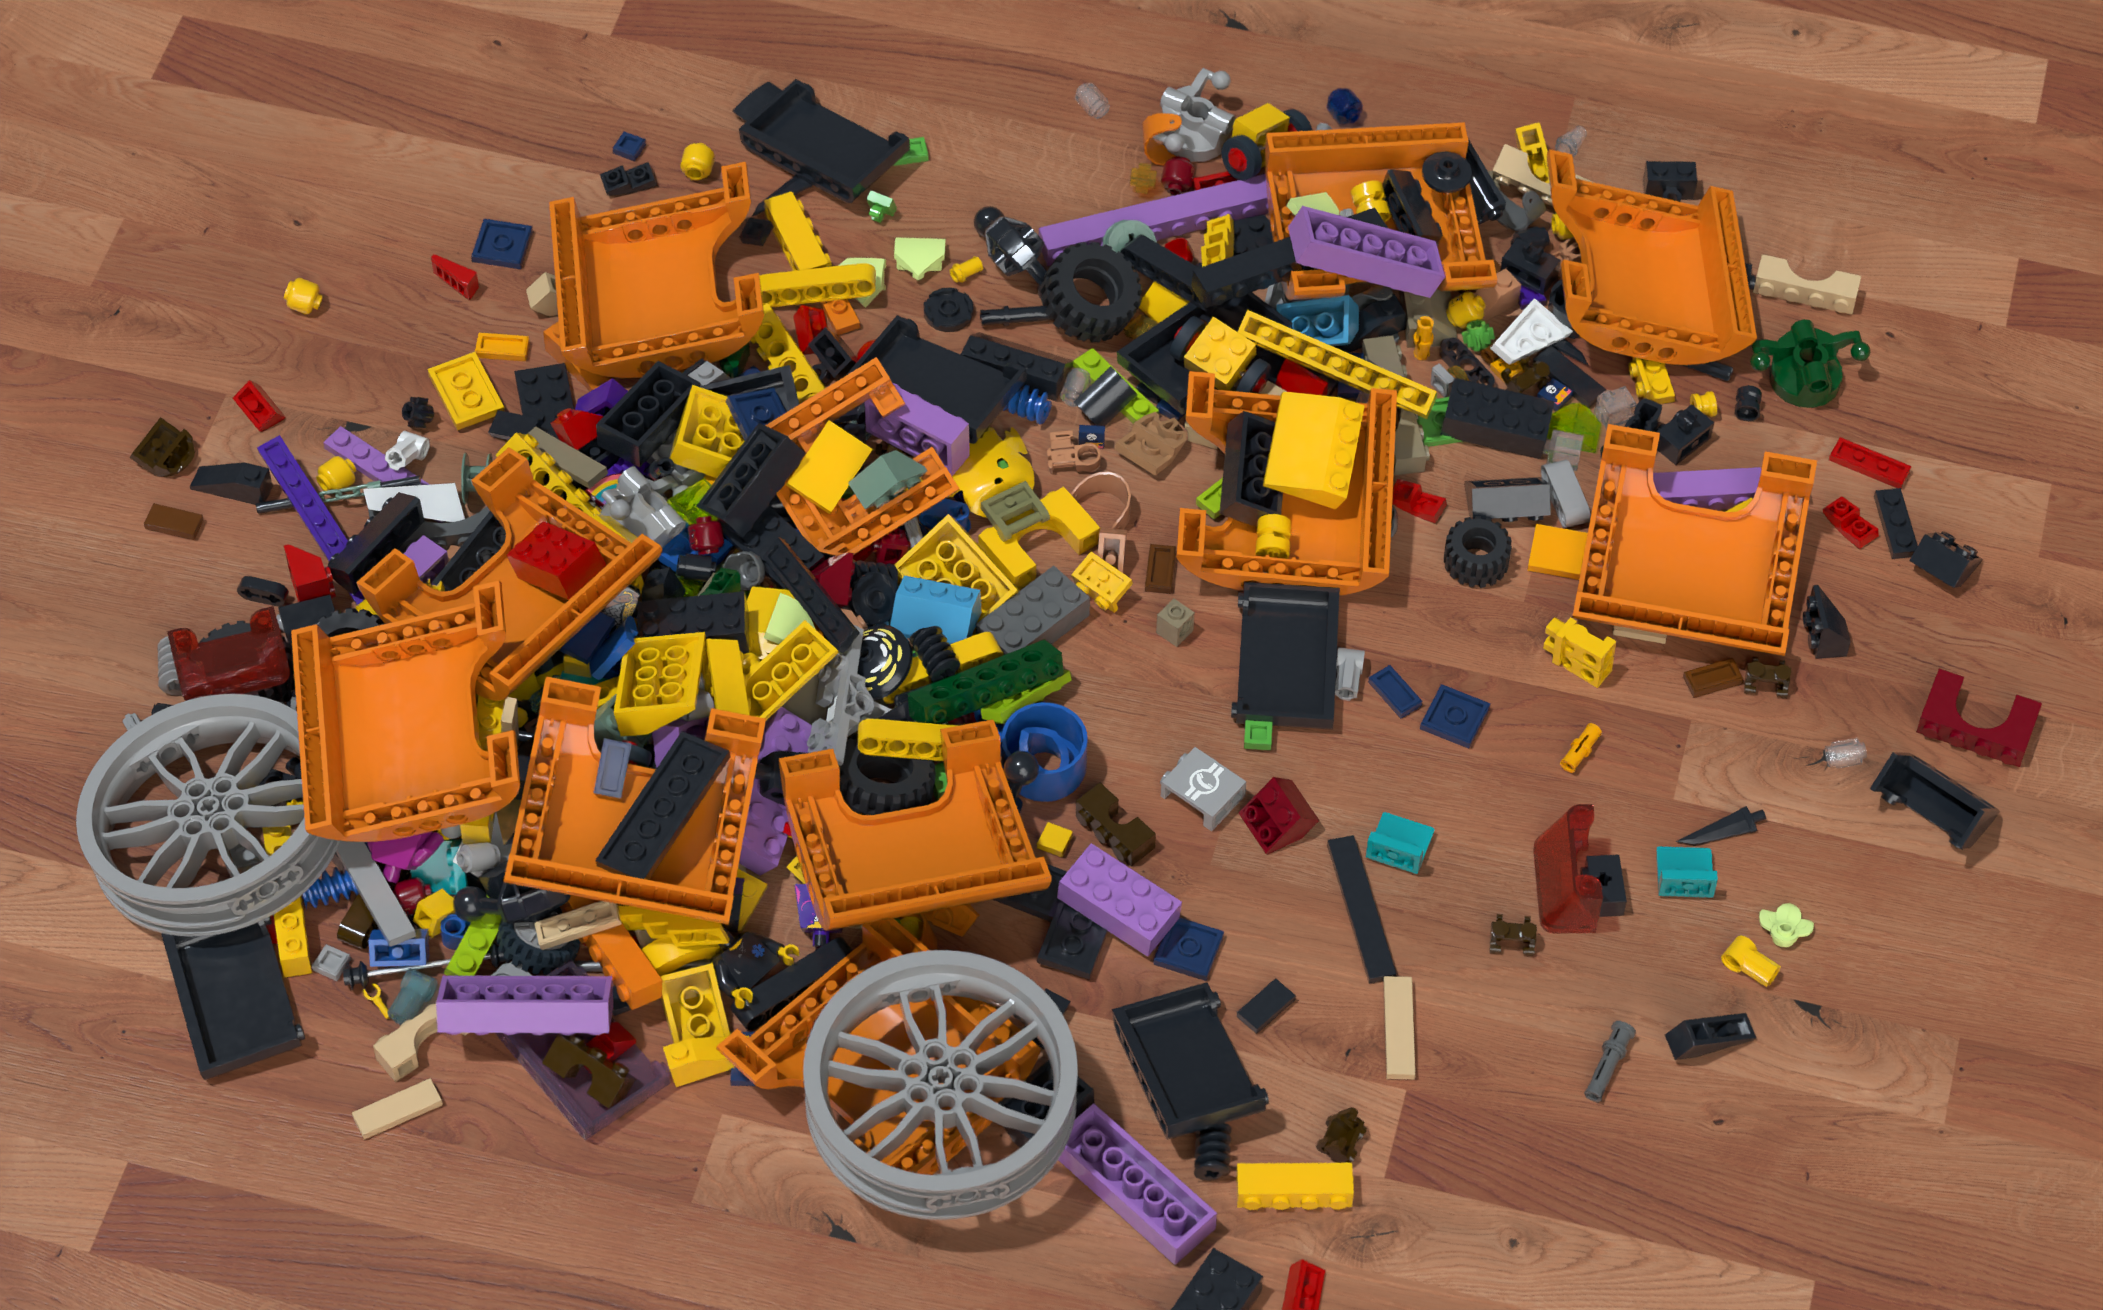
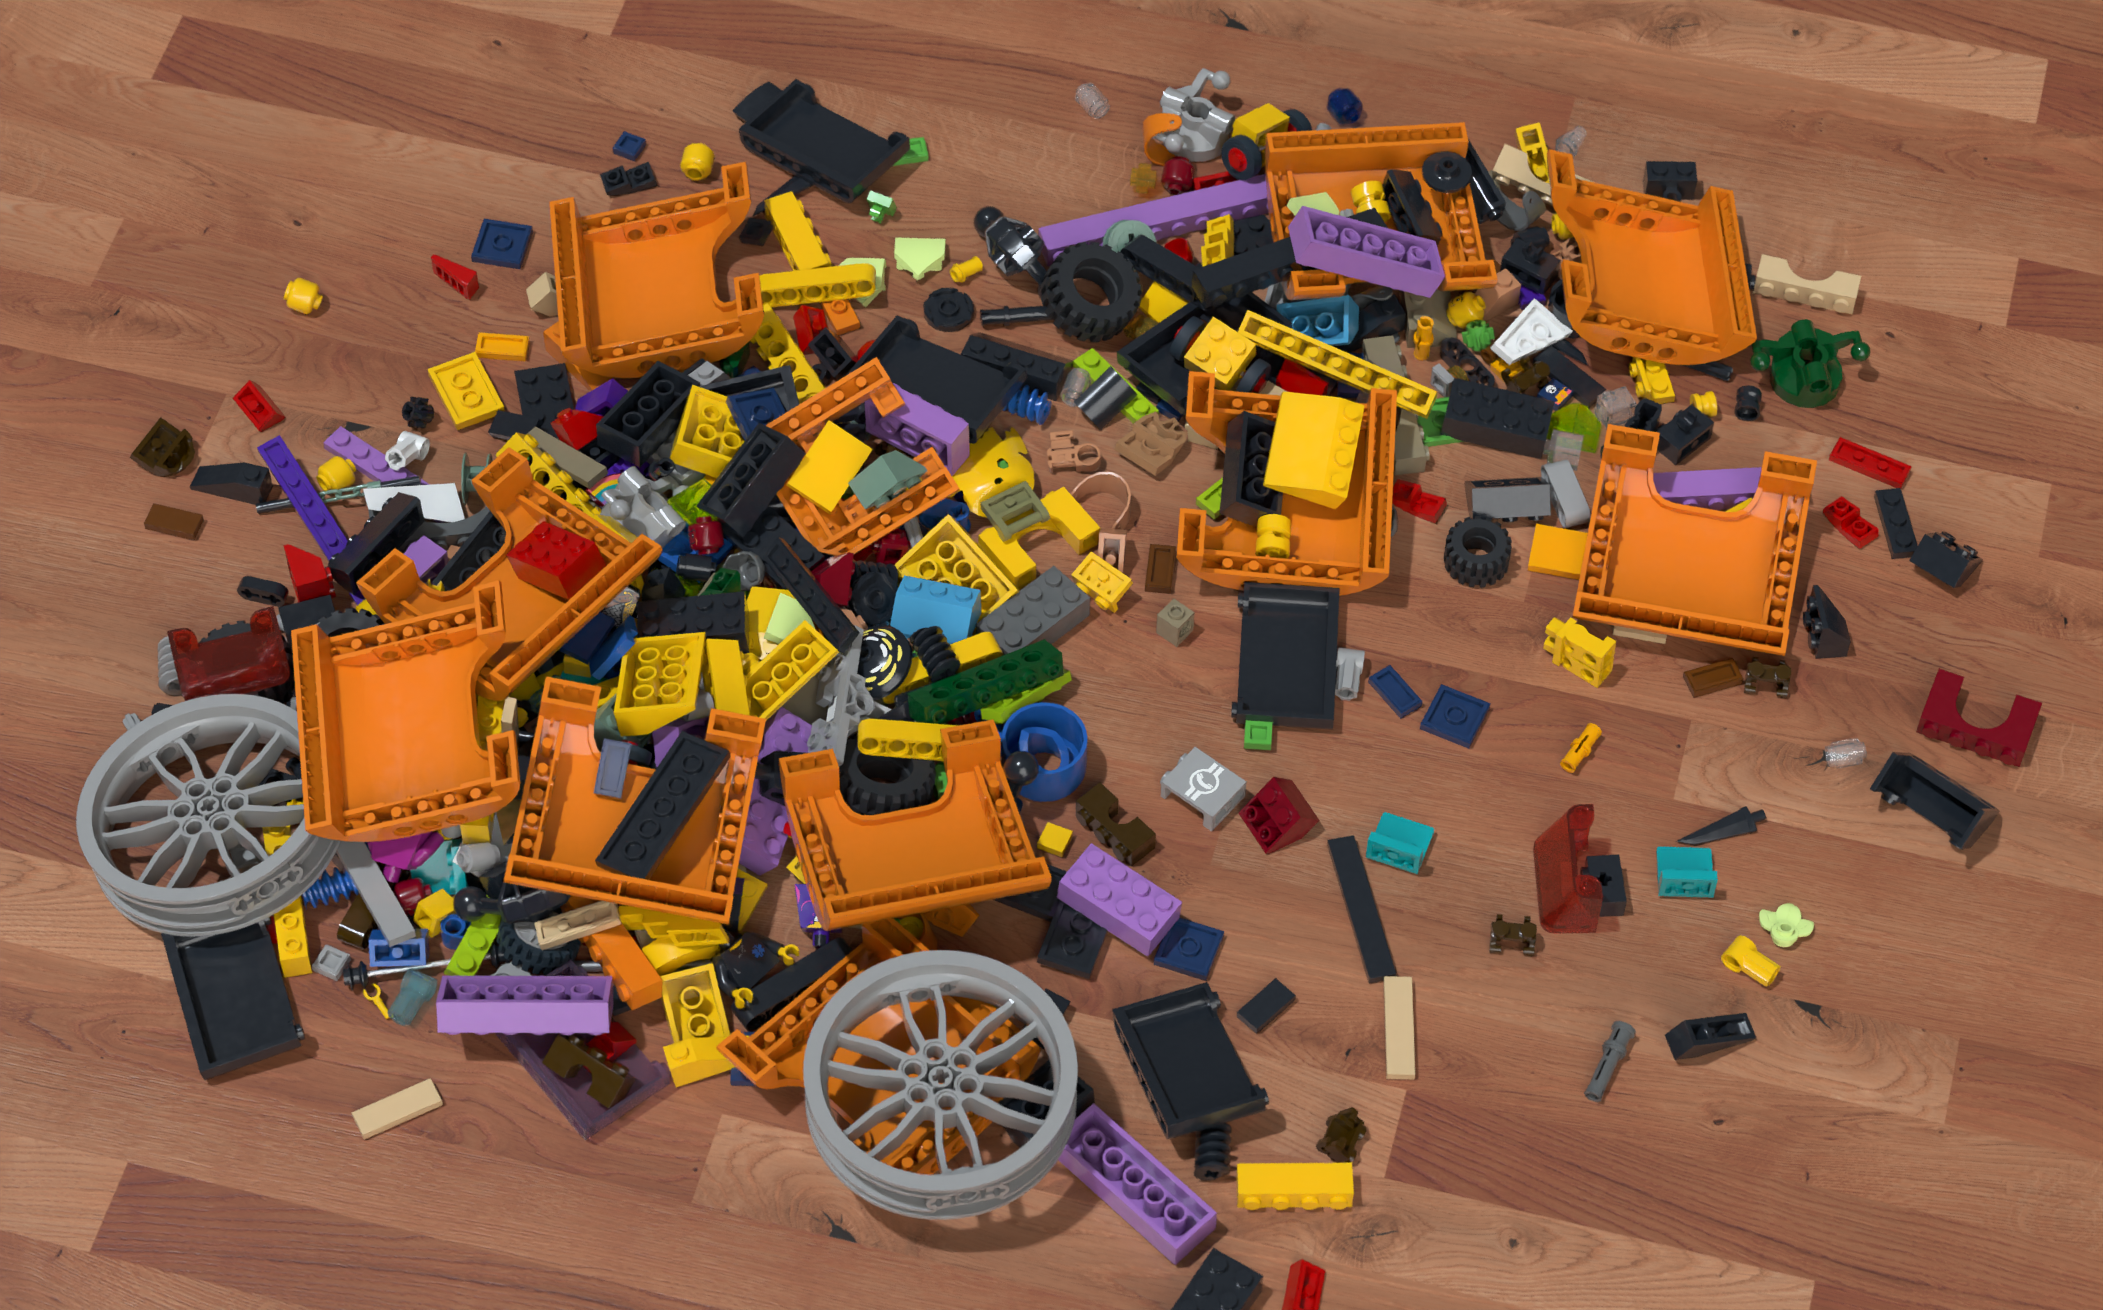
(399, 1049): tan arch -> none
(1092, 434): dark blue tile -> none

